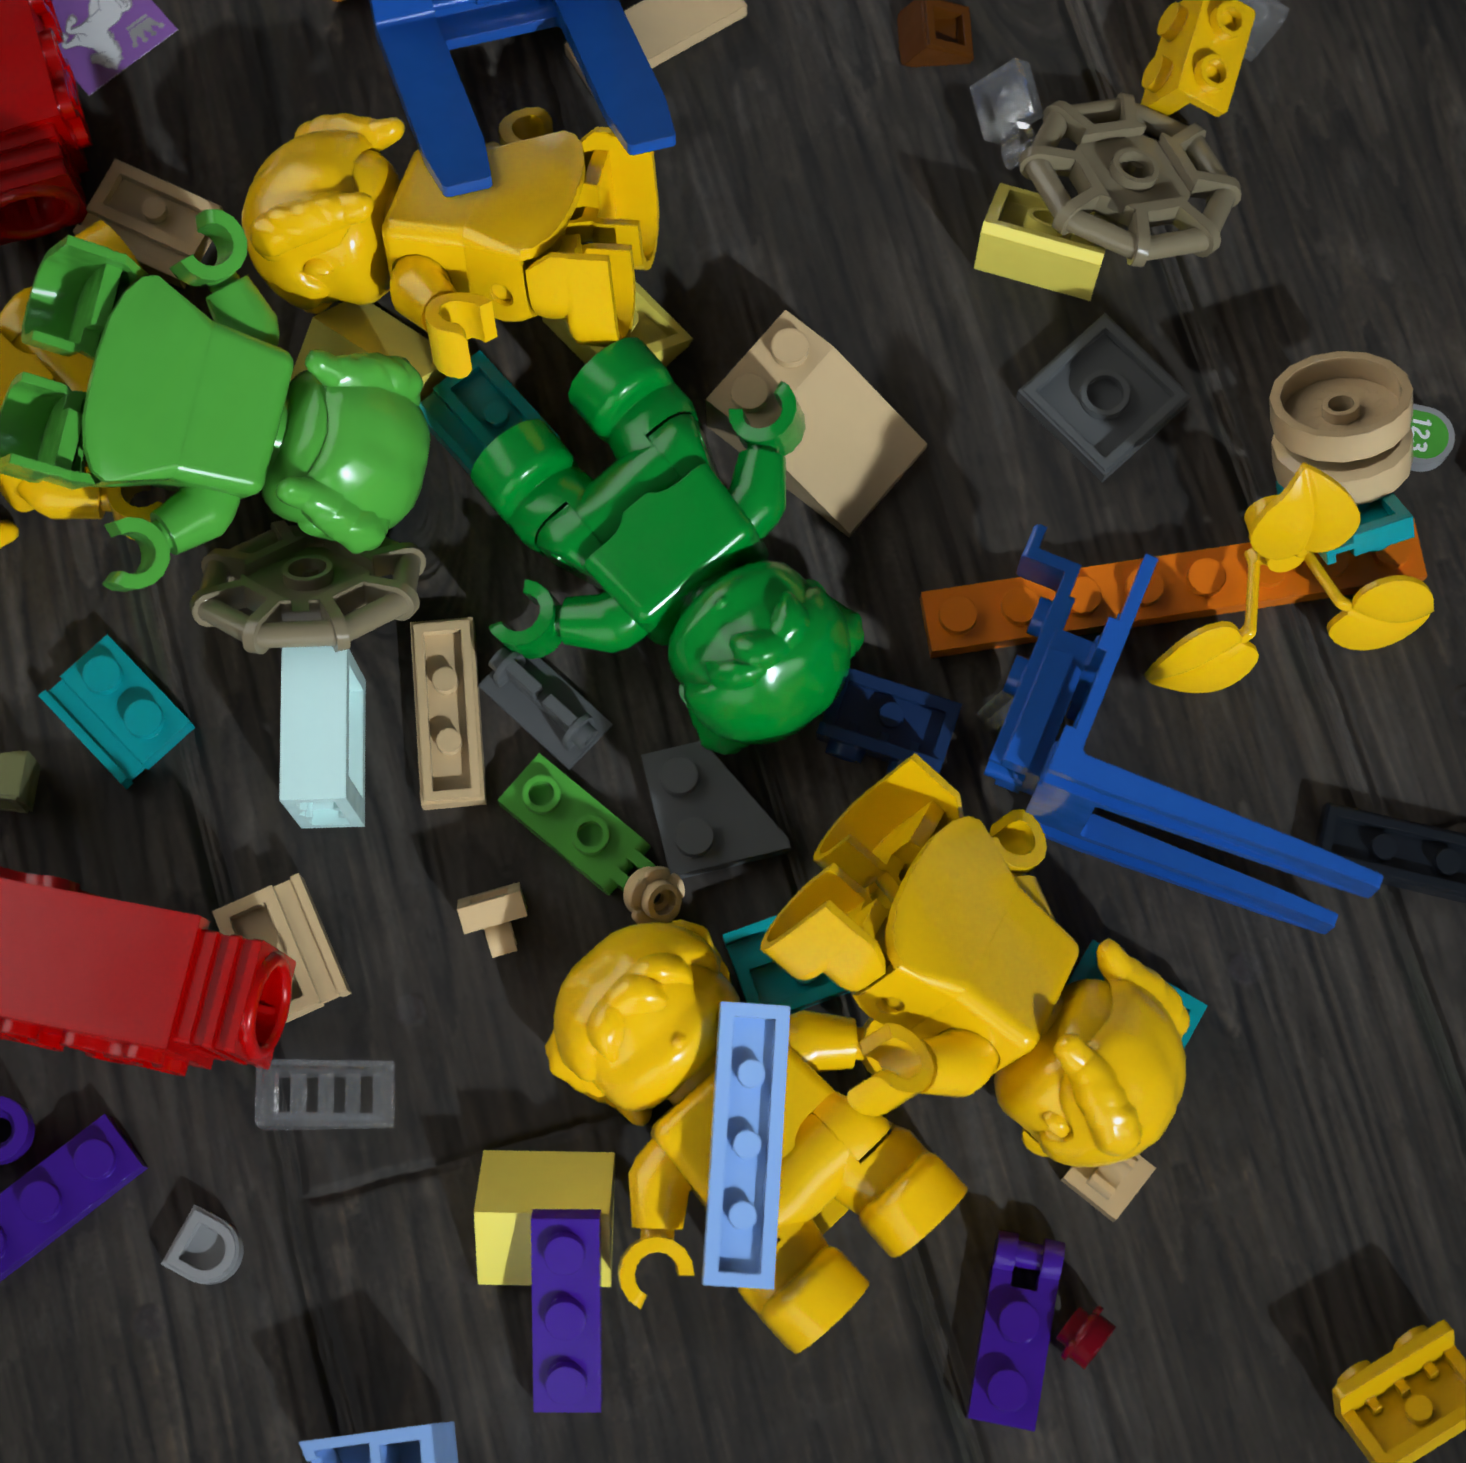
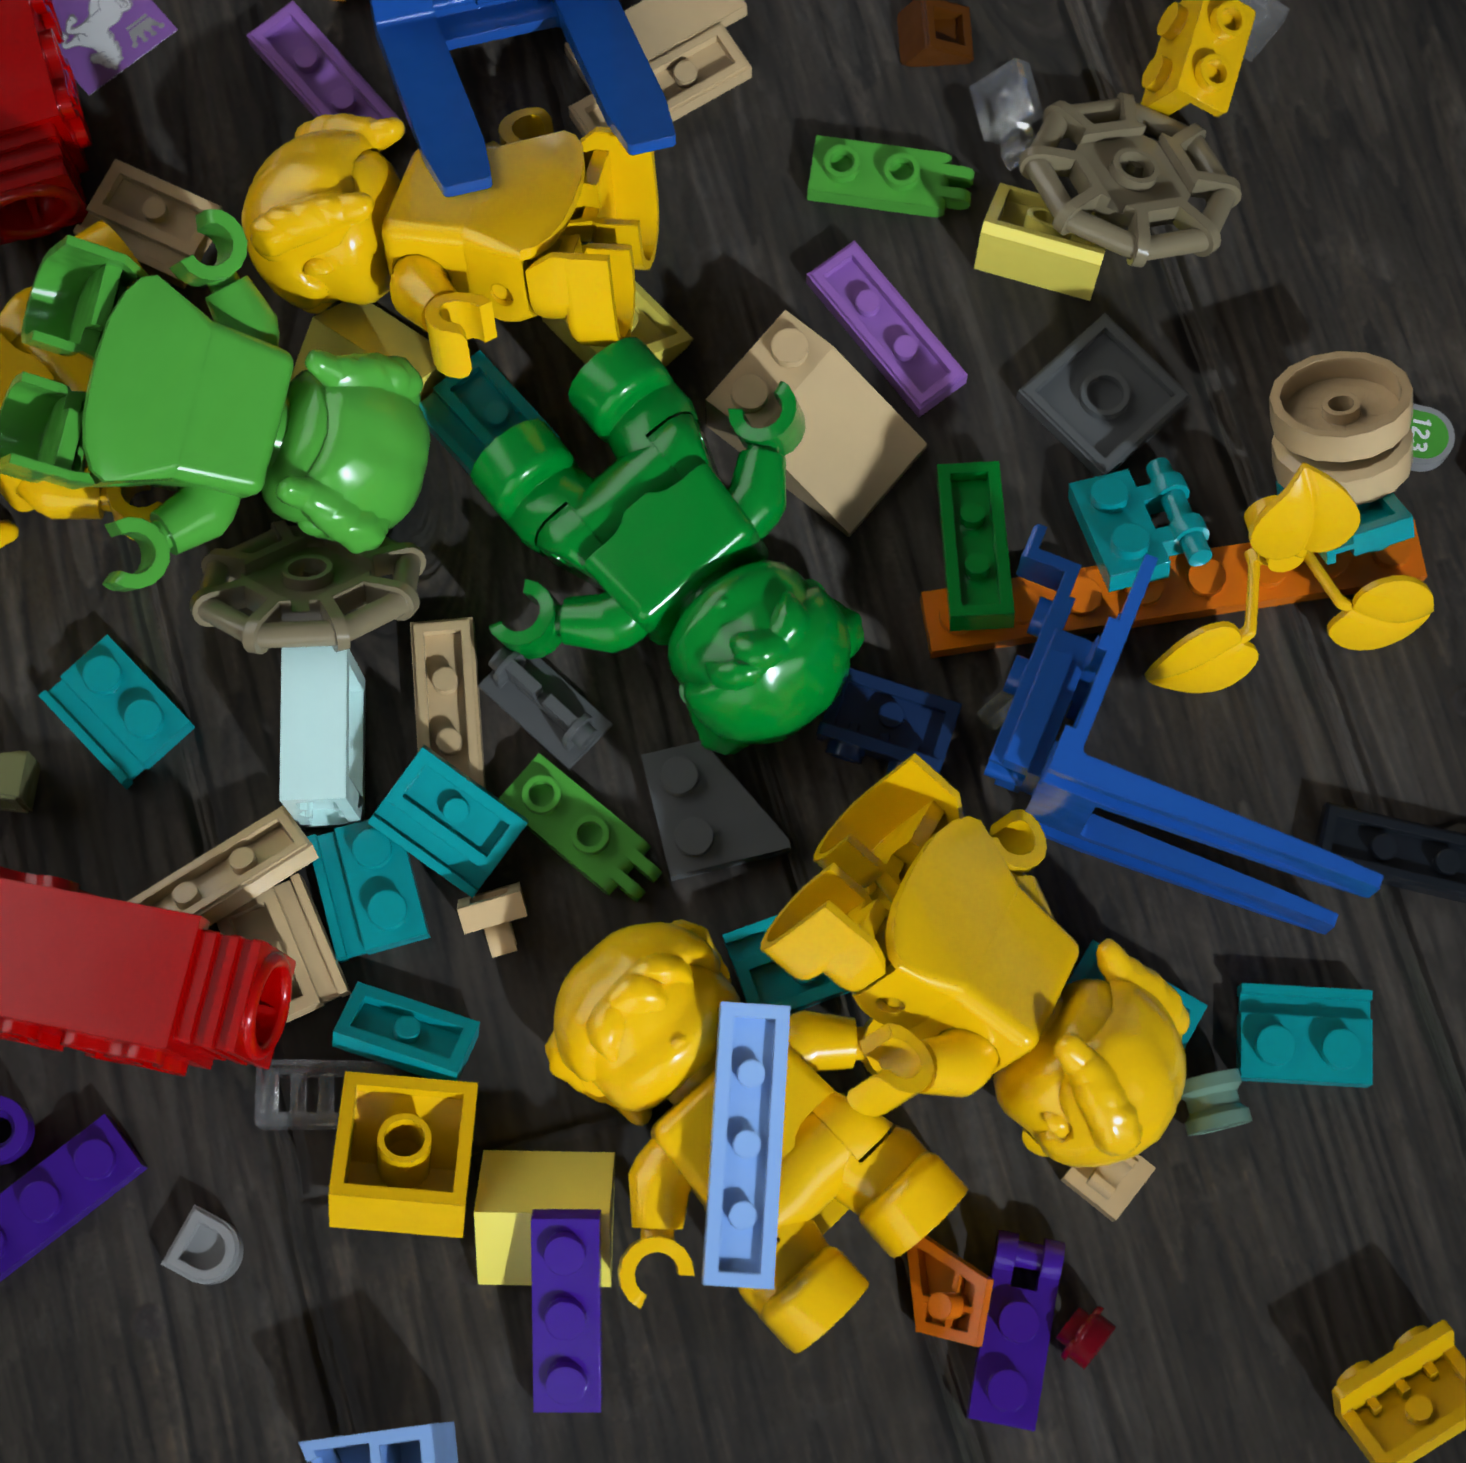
(235, 869): none -> tan tile
(314, 67): none -> medium lavender tile
(367, 891): none -> teal plate
(402, 1154): none -> yellow slope
(405, 1033): none -> teal plate
(448, 821): none -> teal plate
(644, 887): tan plate -> none
(687, 75): none -> tan tile
(886, 328): none -> medium lavender tile
(887, 177): none -> bright green hinge
(948, 1294): none -> orange piece
(975, 546): none -> green plate
(1120, 528): none -> teal plate
(1214, 1102): none -> sand green wheel
(1304, 1035): none -> teal plate

